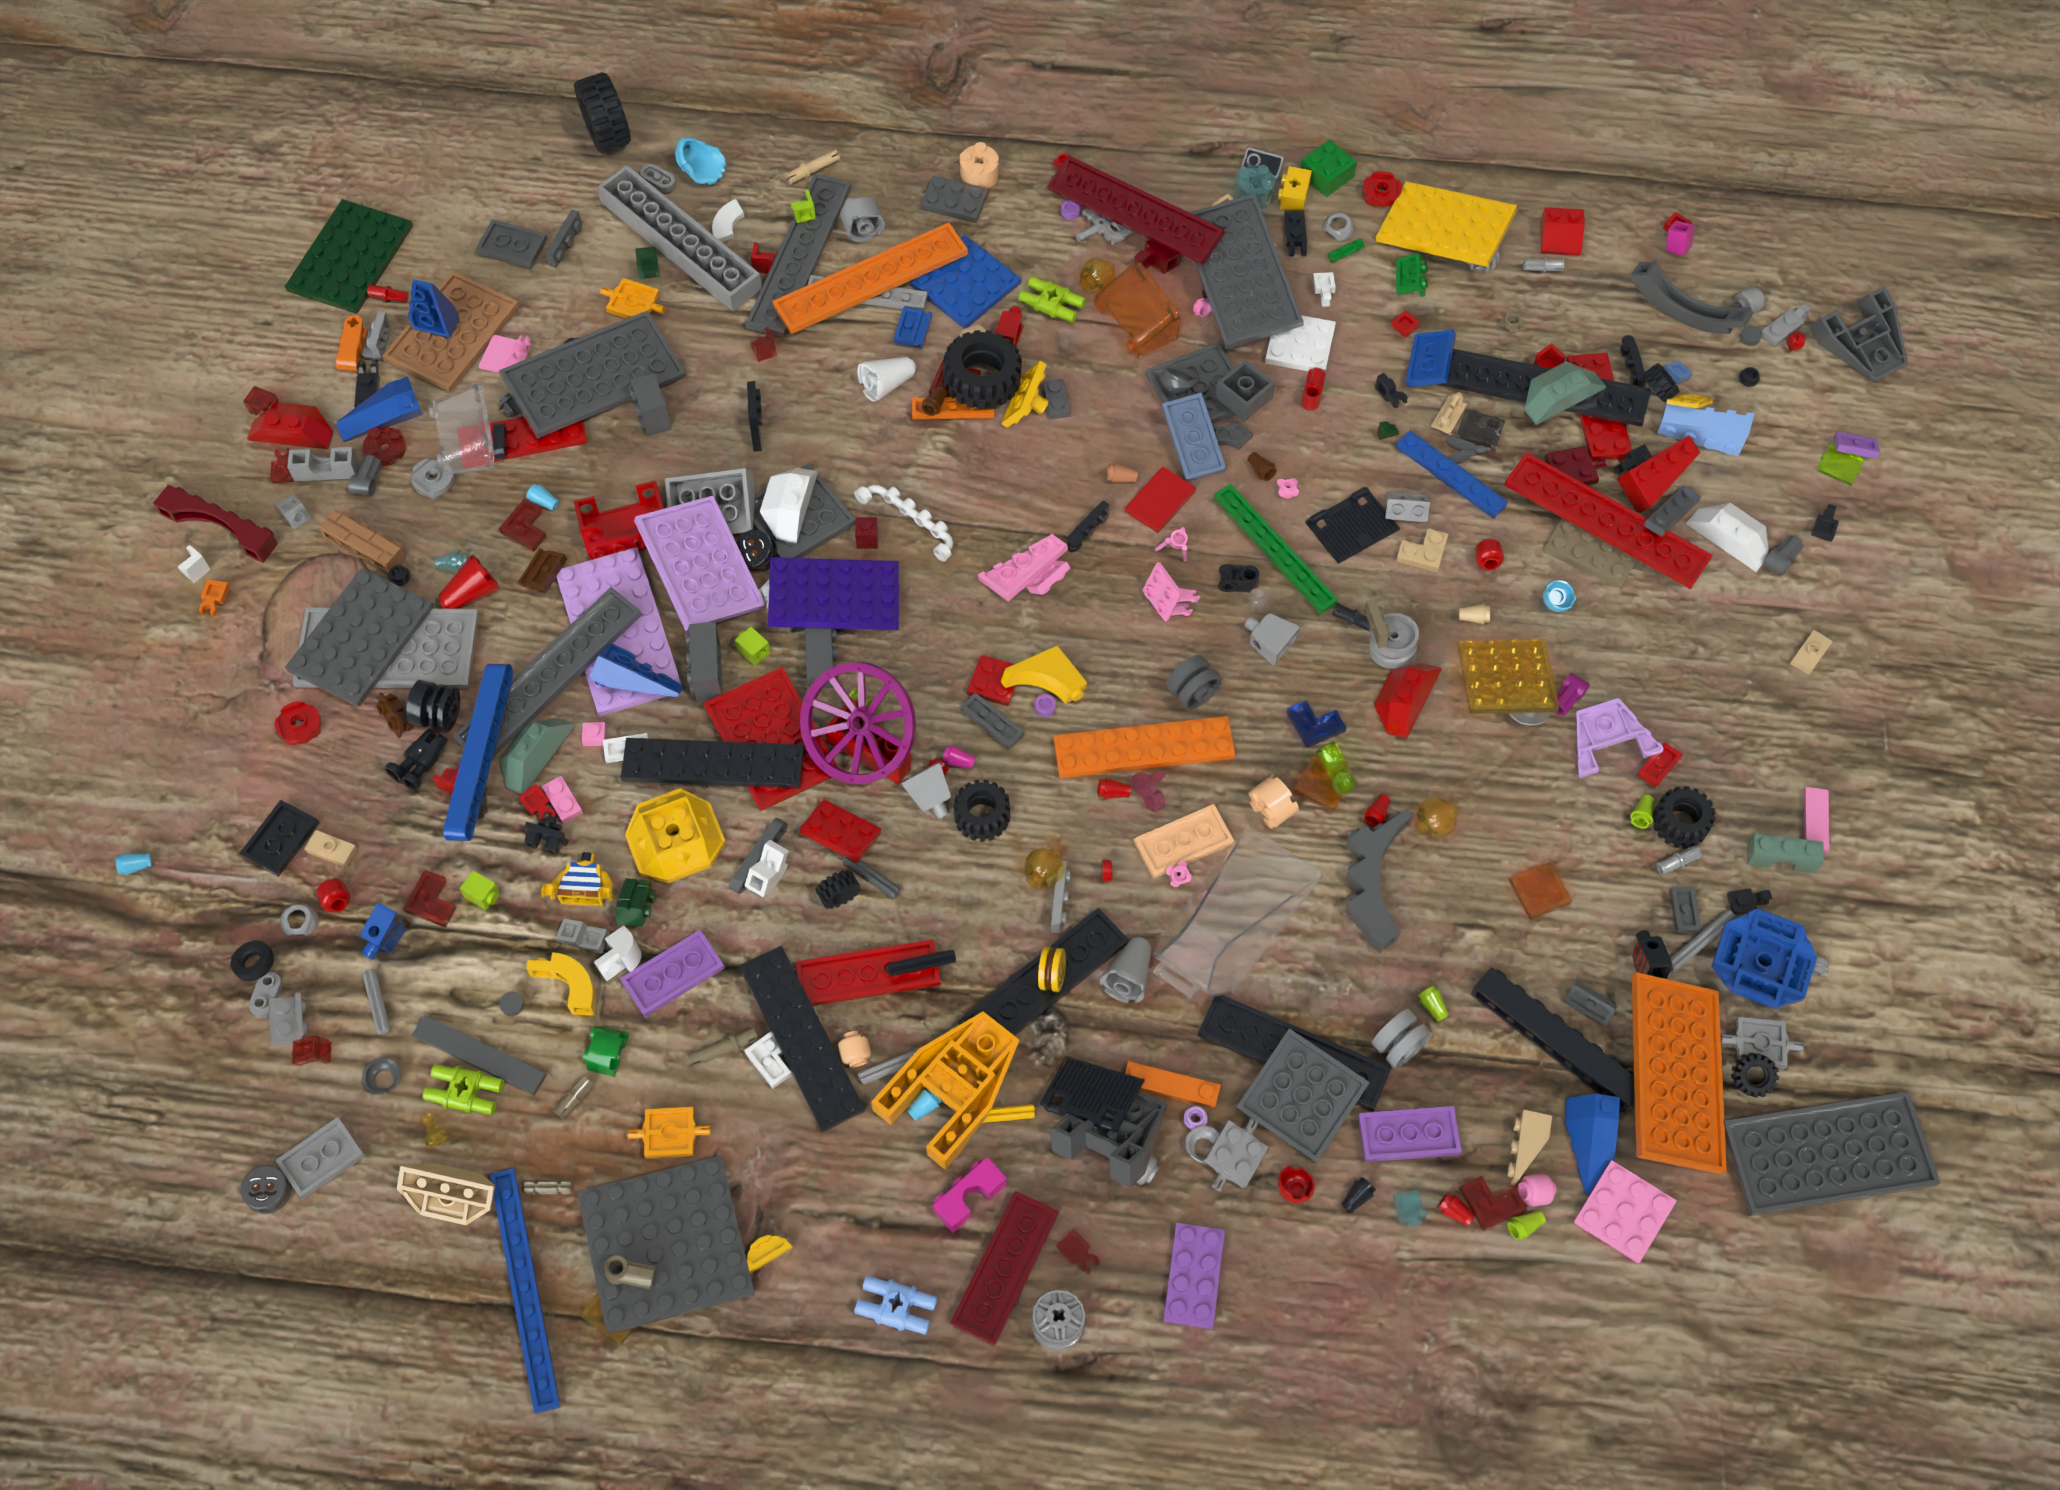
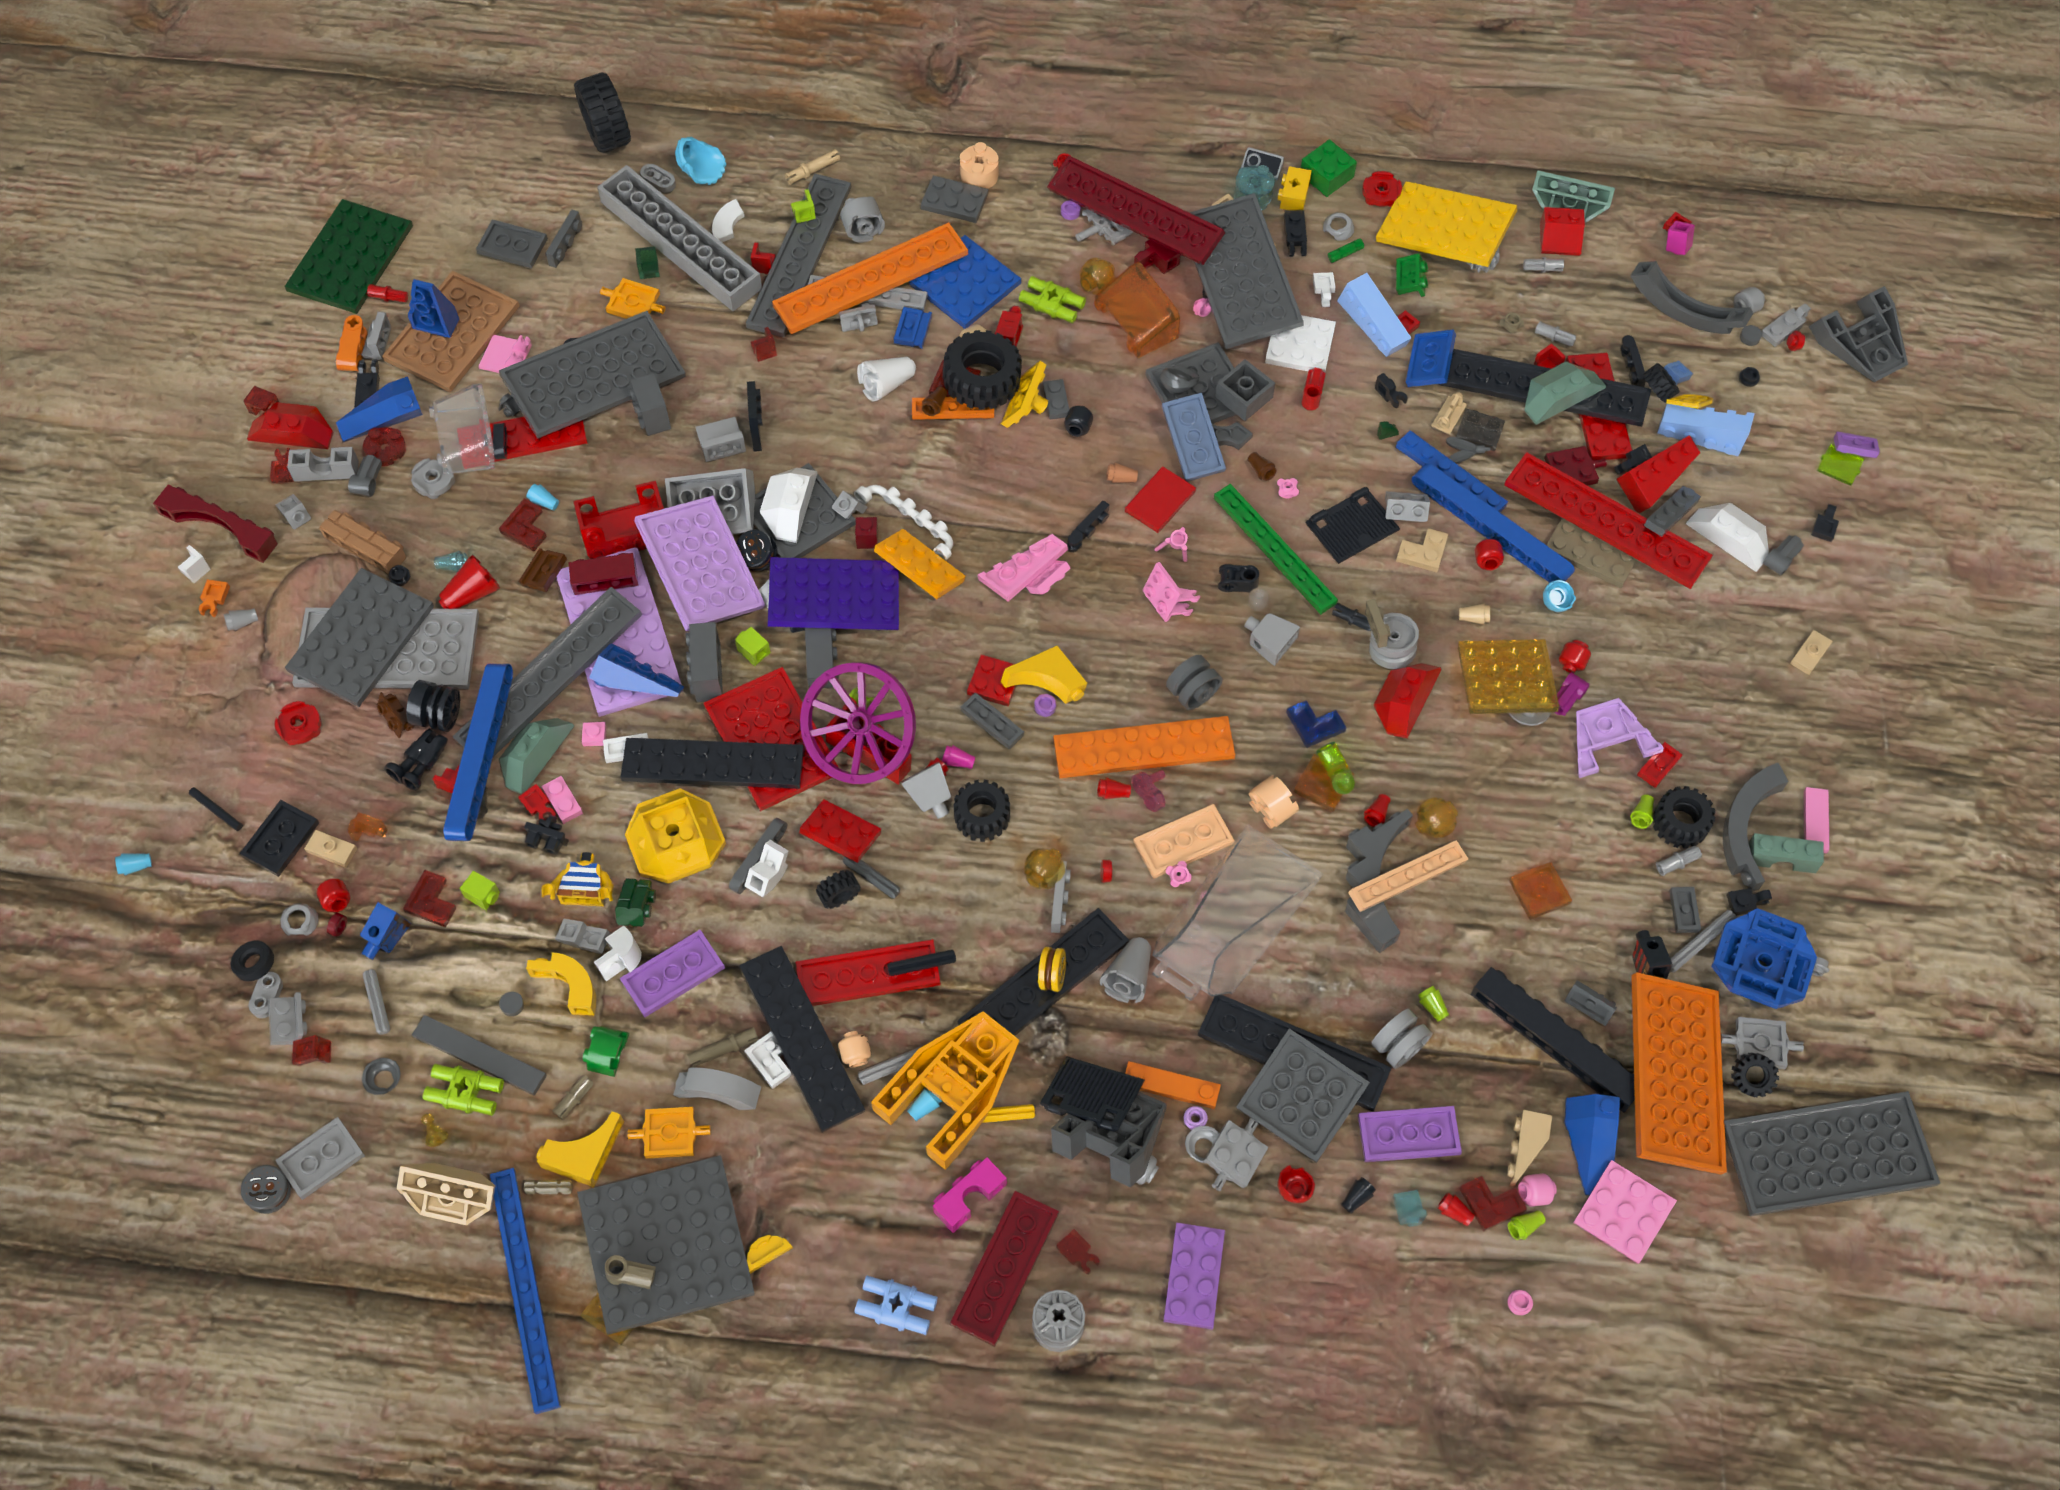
(214, 808): none -> black bar
(240, 618): none -> light grey cone
(337, 924): none -> dark red tile
(366, 824): none -> clear orange bracket
(582, 1158): none -> yellow arch
(603, 573): none -> dark red brick
(718, 1086): none -> light grey arch
(720, 439): none -> light grey bracket
(847, 505): none -> light grey bracket
(858, 317): none -> light grey hips
(919, 563): none -> light orange plate
(1078, 421): none -> black head
(1374, 315): none -> light blue wedge
(1408, 876): none -> light nougat plate
(1492, 524): none -> blue beam
(1520, 1302): none -> bright pink plate
(1555, 334): none -> light grey axle
(1572, 193): none -> sand green wedge
(1575, 656): none -> red head
(1735, 839): none -> dark grey arch

